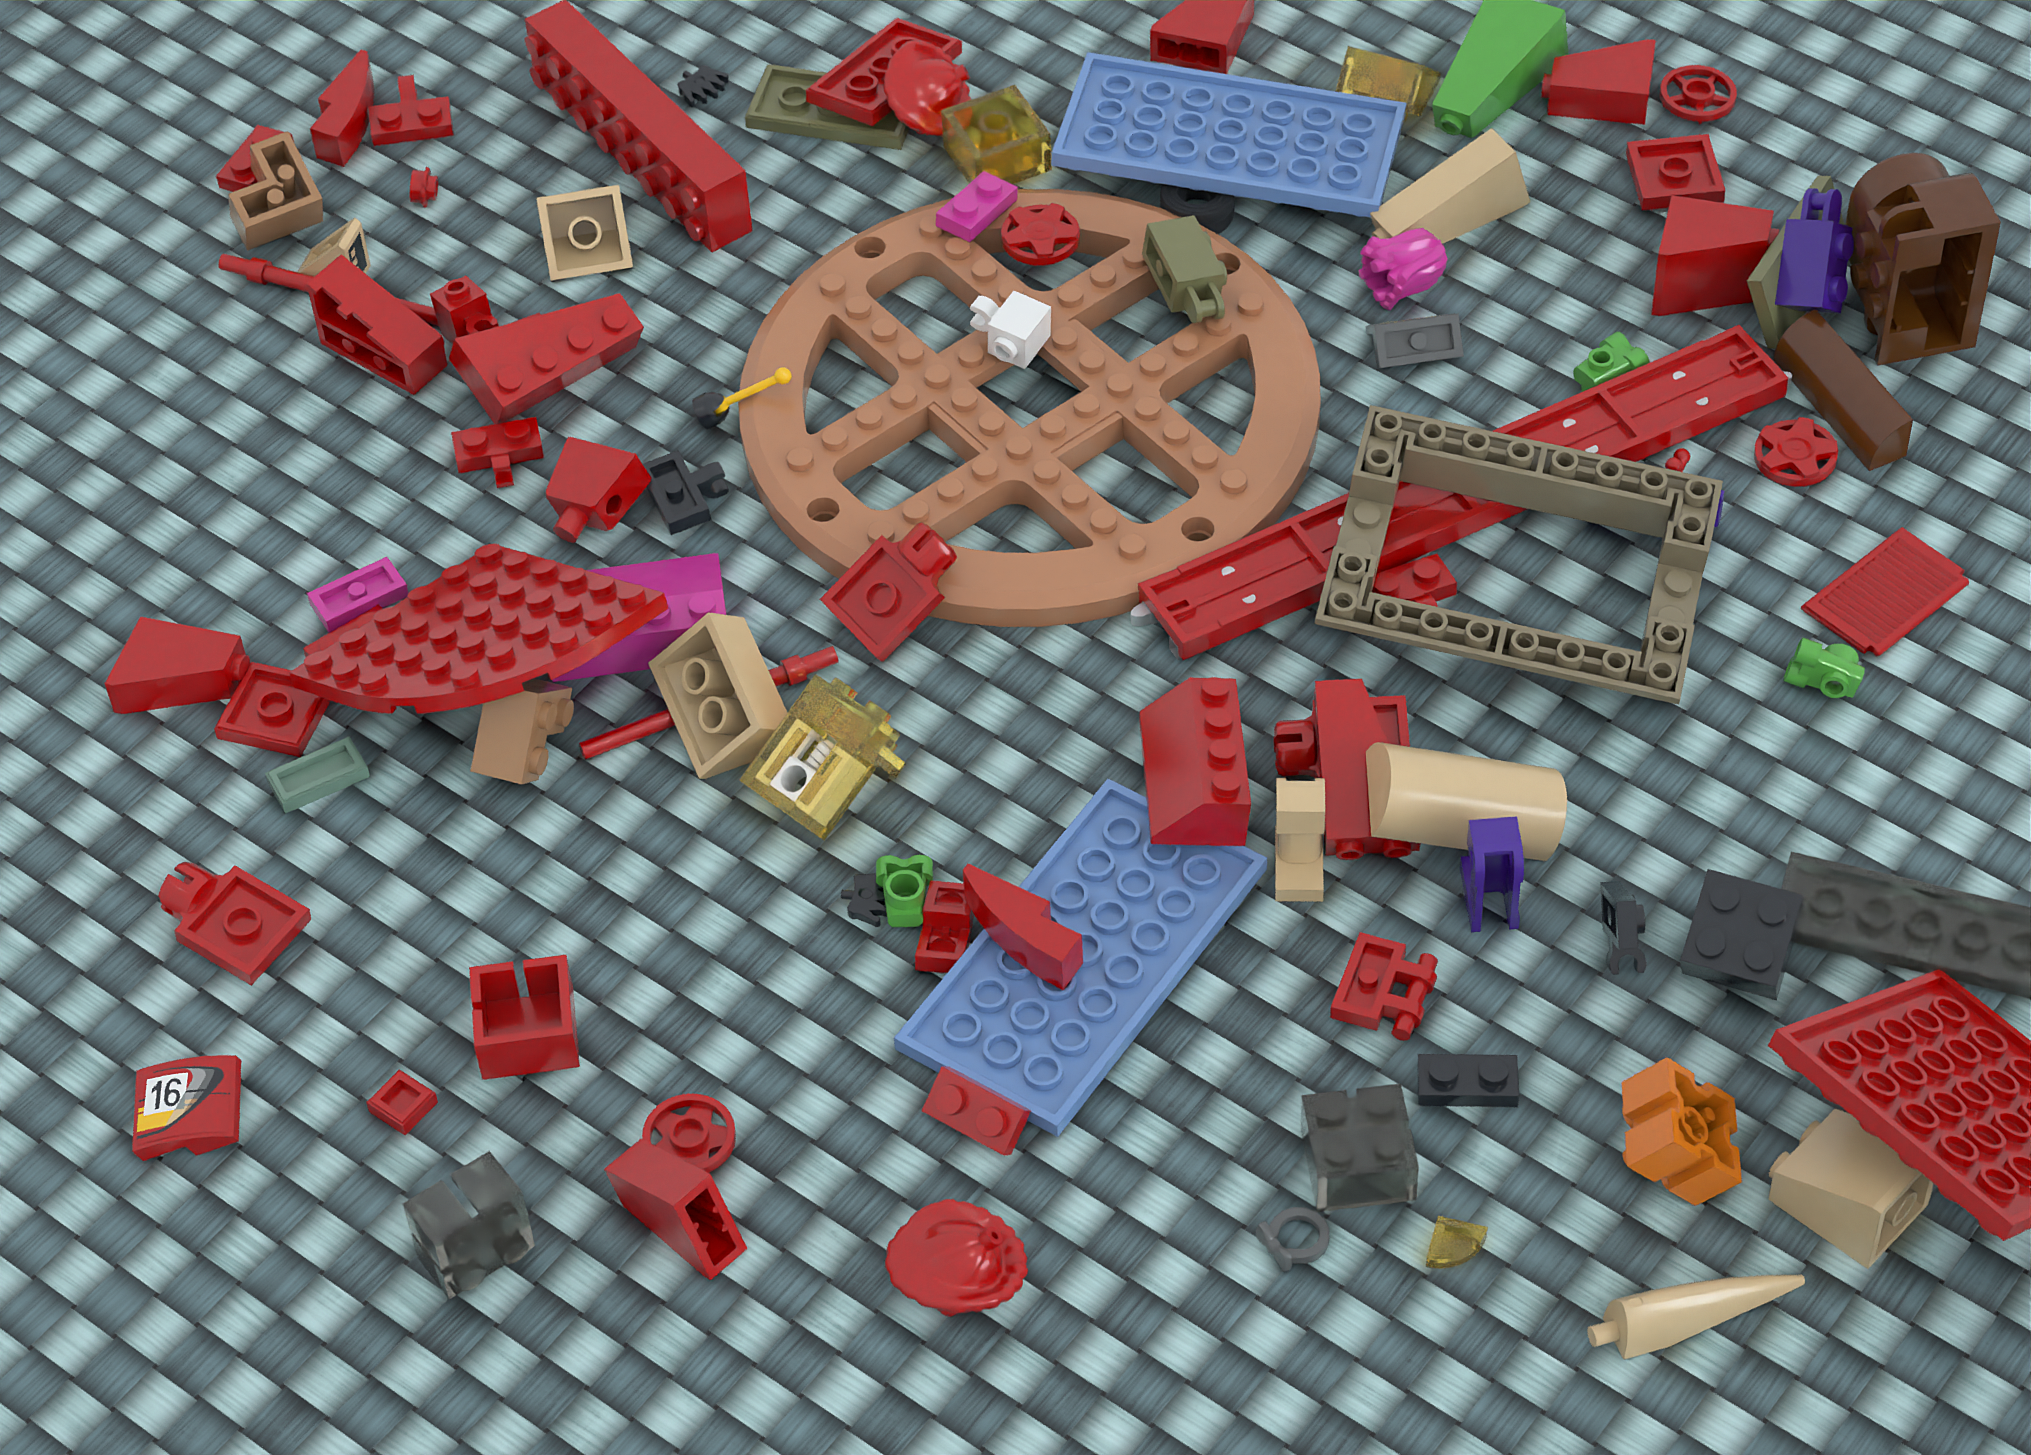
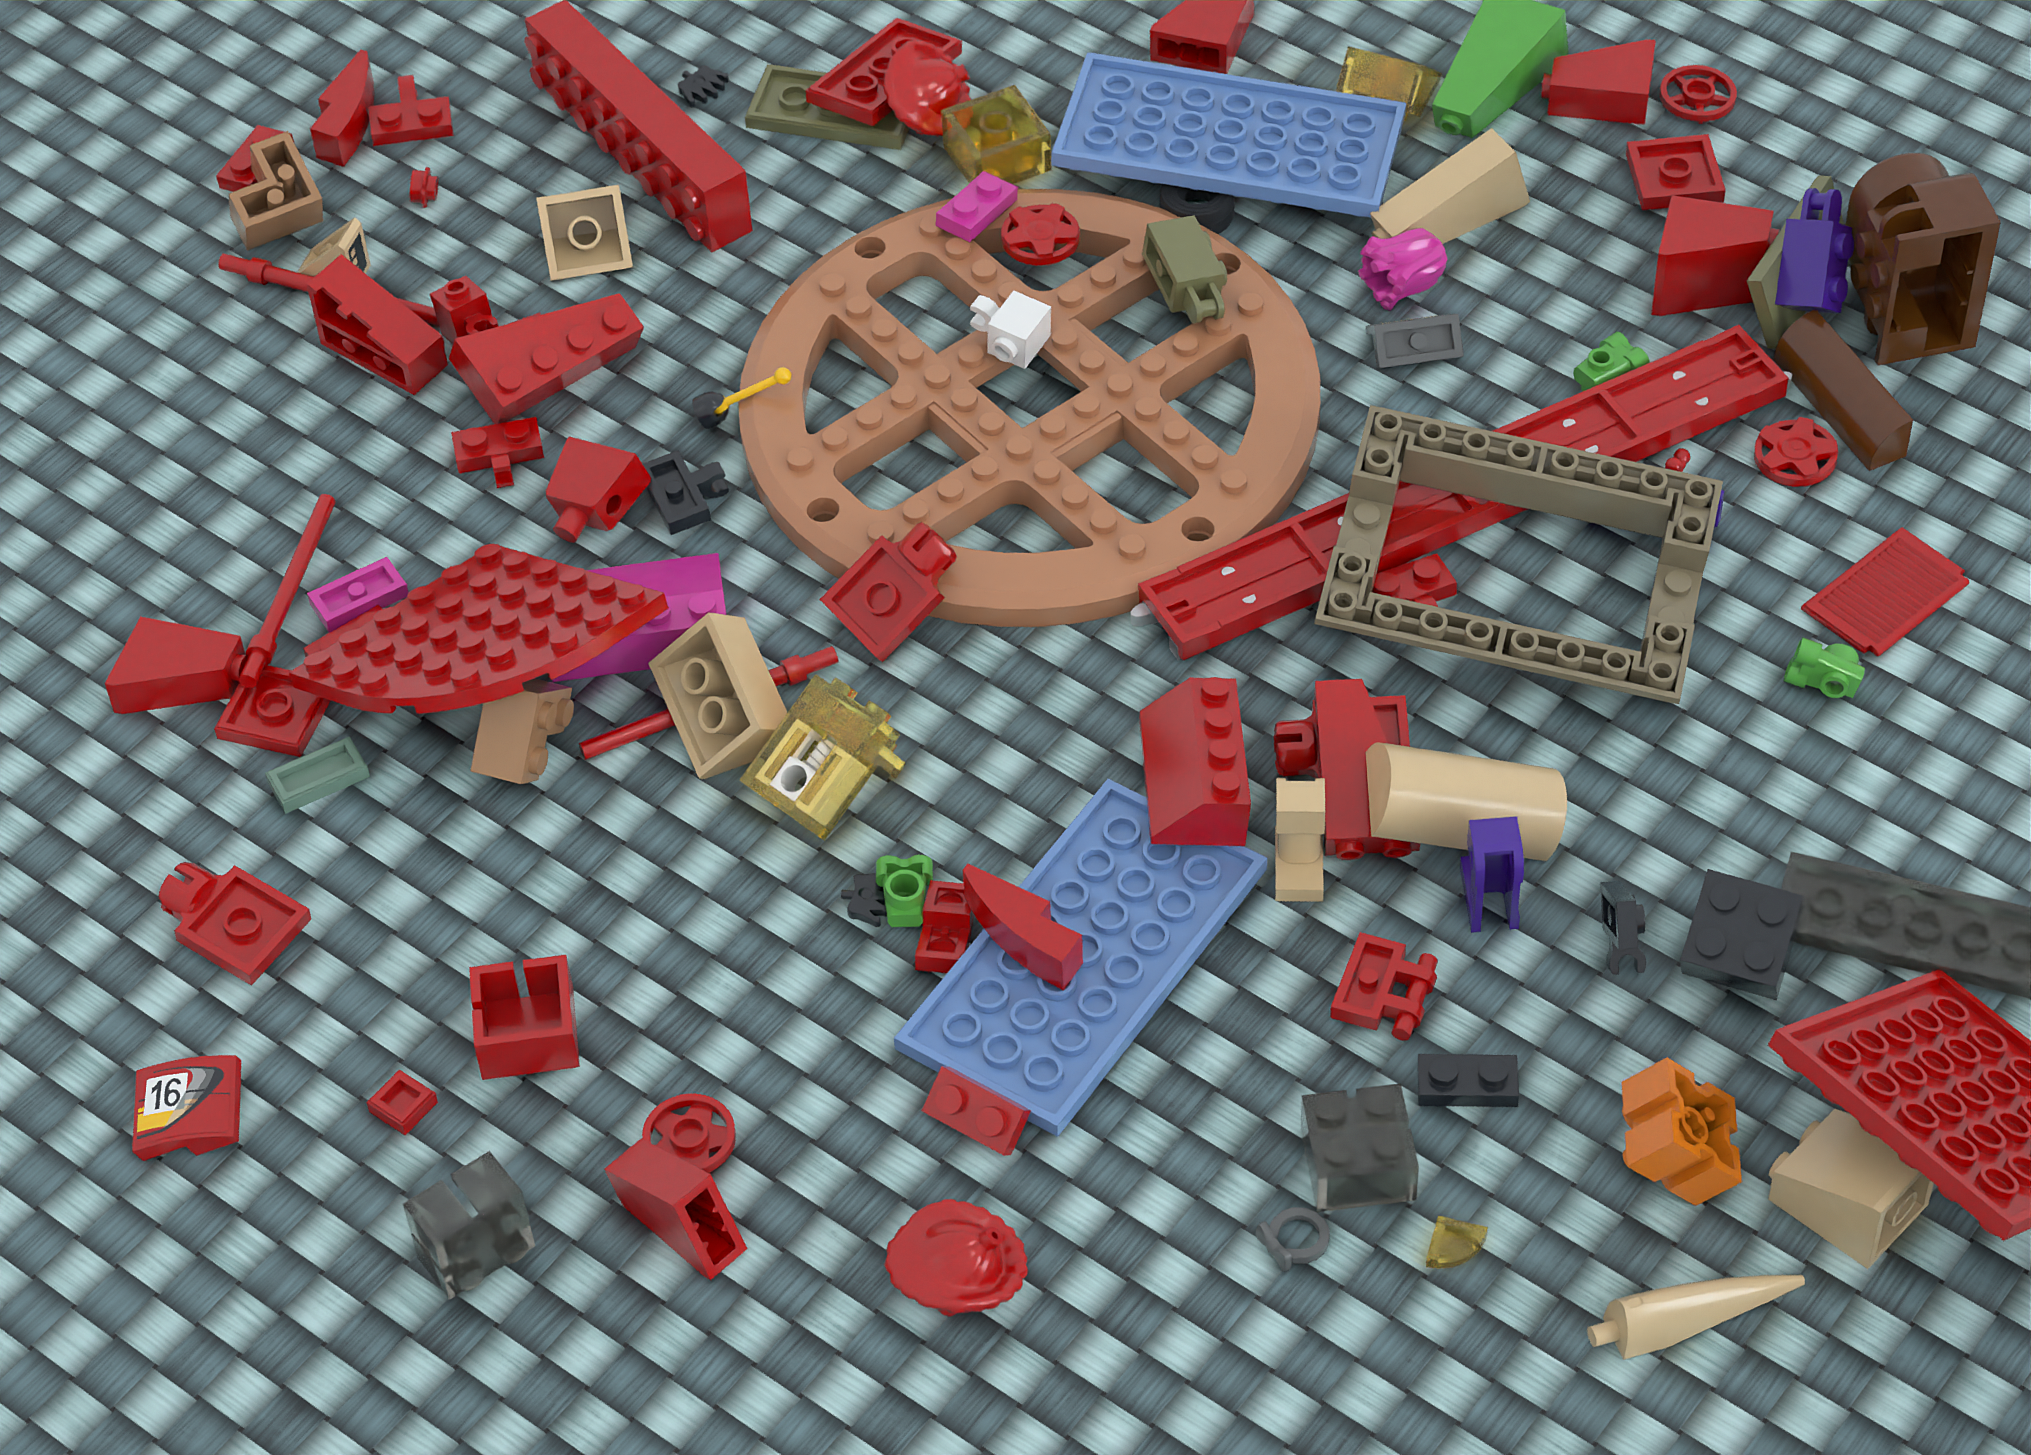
(263, 645): none -> red bar

